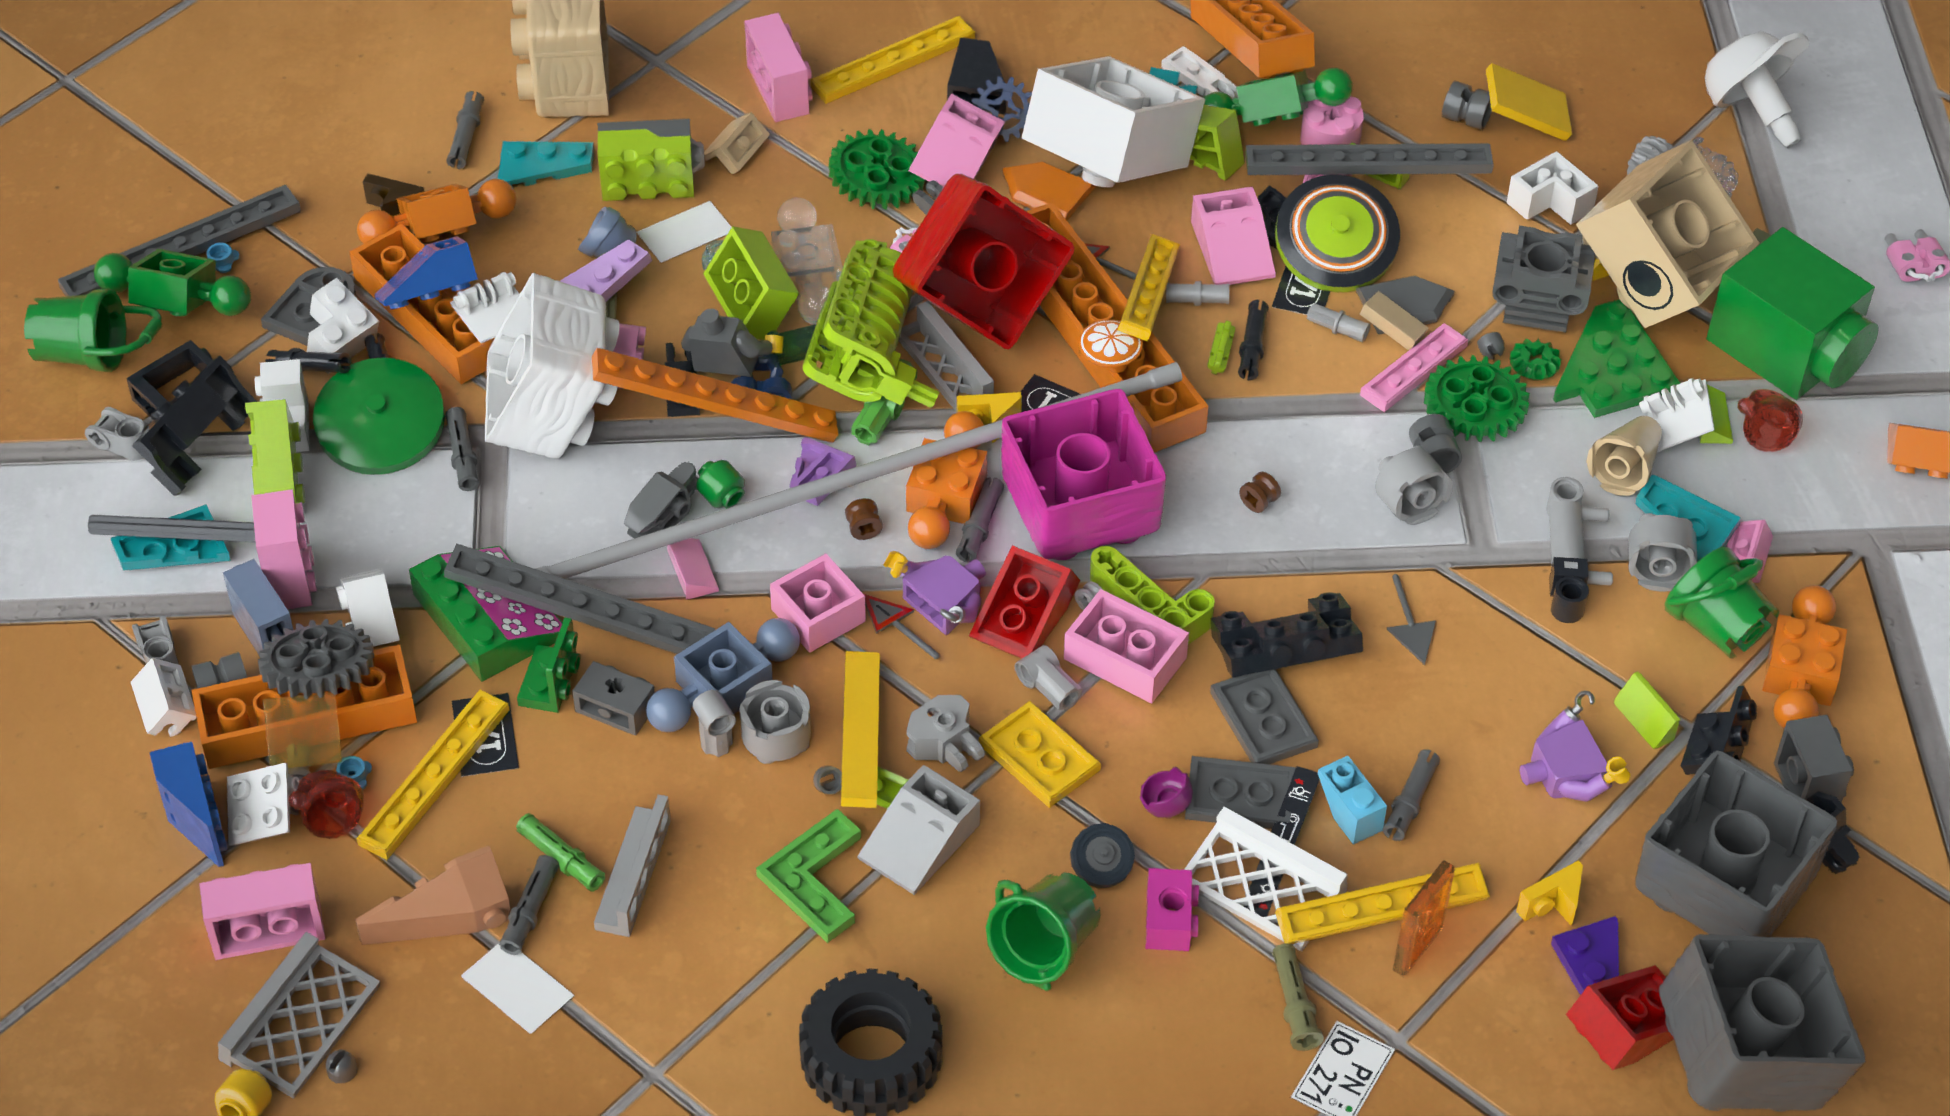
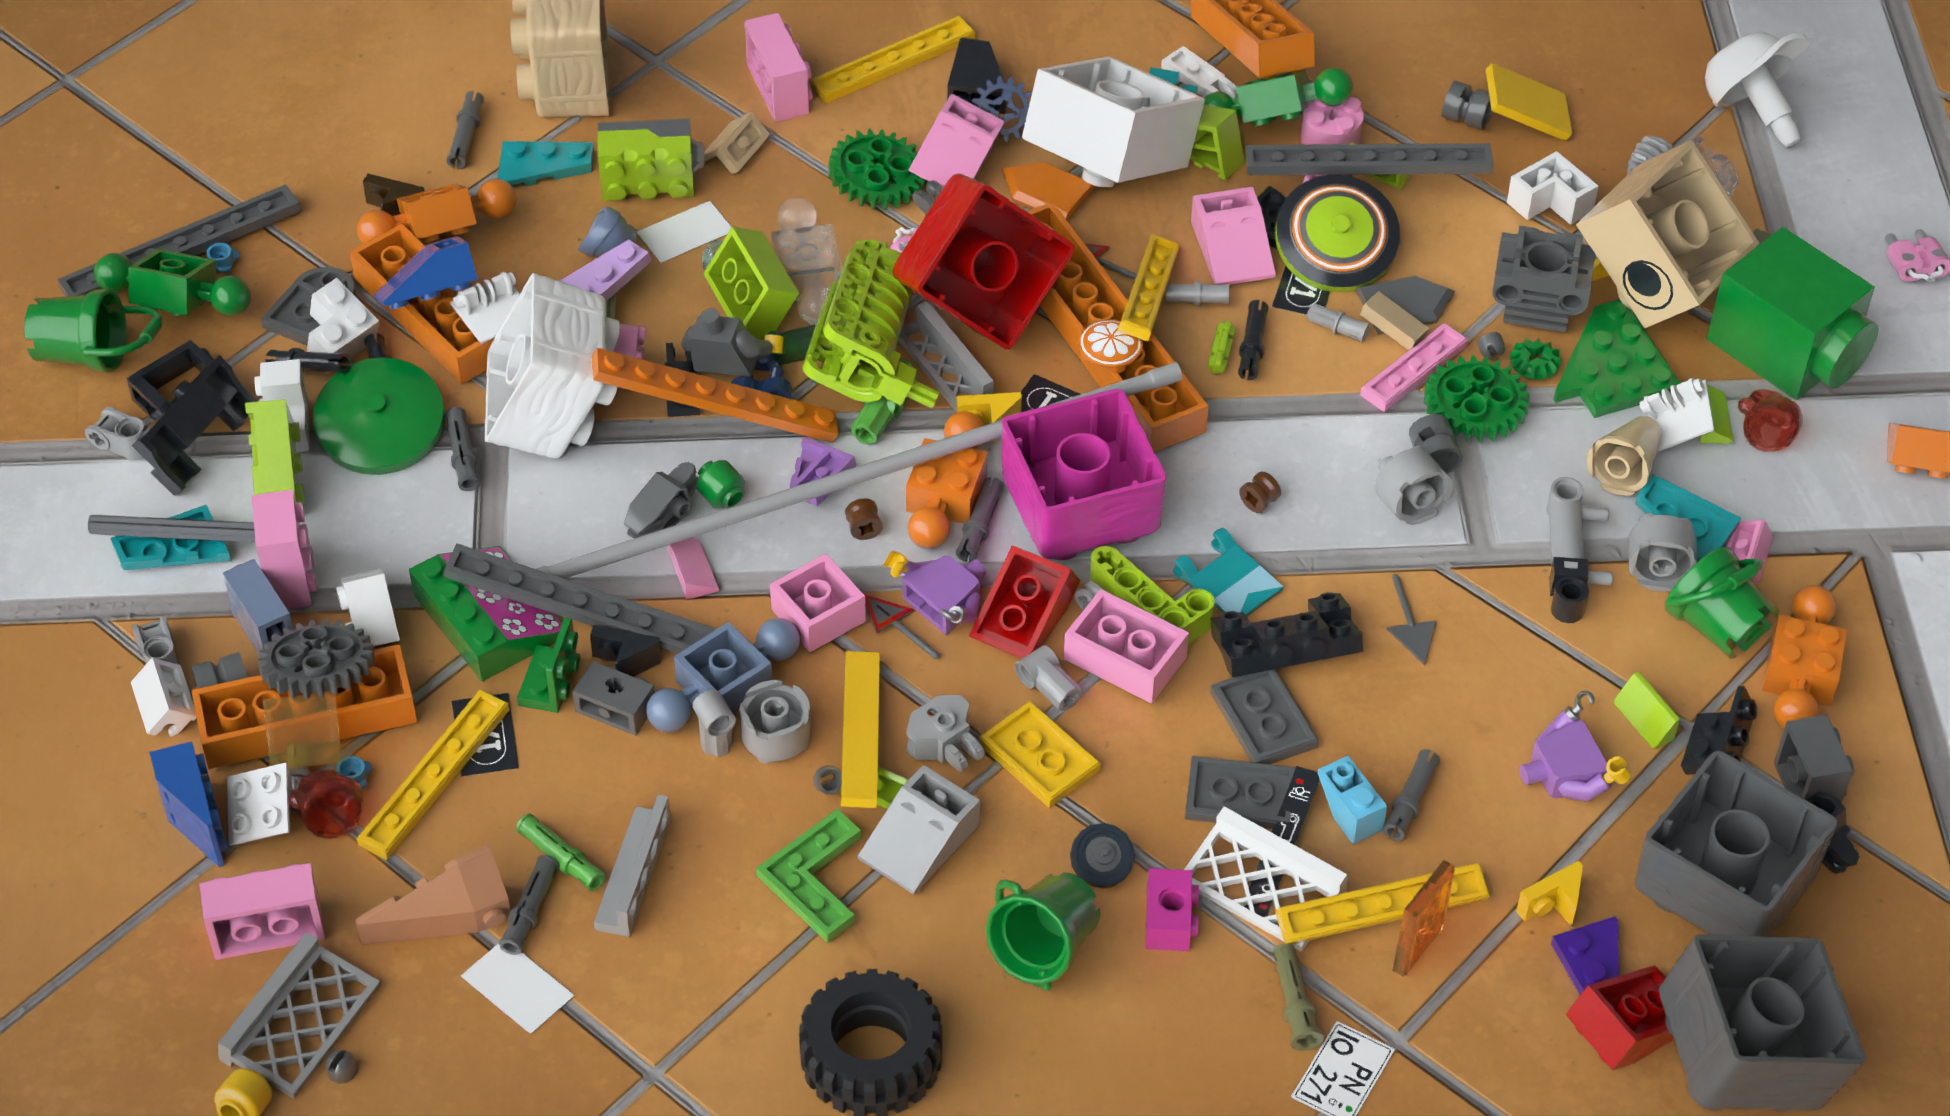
(630, 650): none -> black slope
(1167, 793): magenta hair -> none
(1232, 578): none -> teal flag

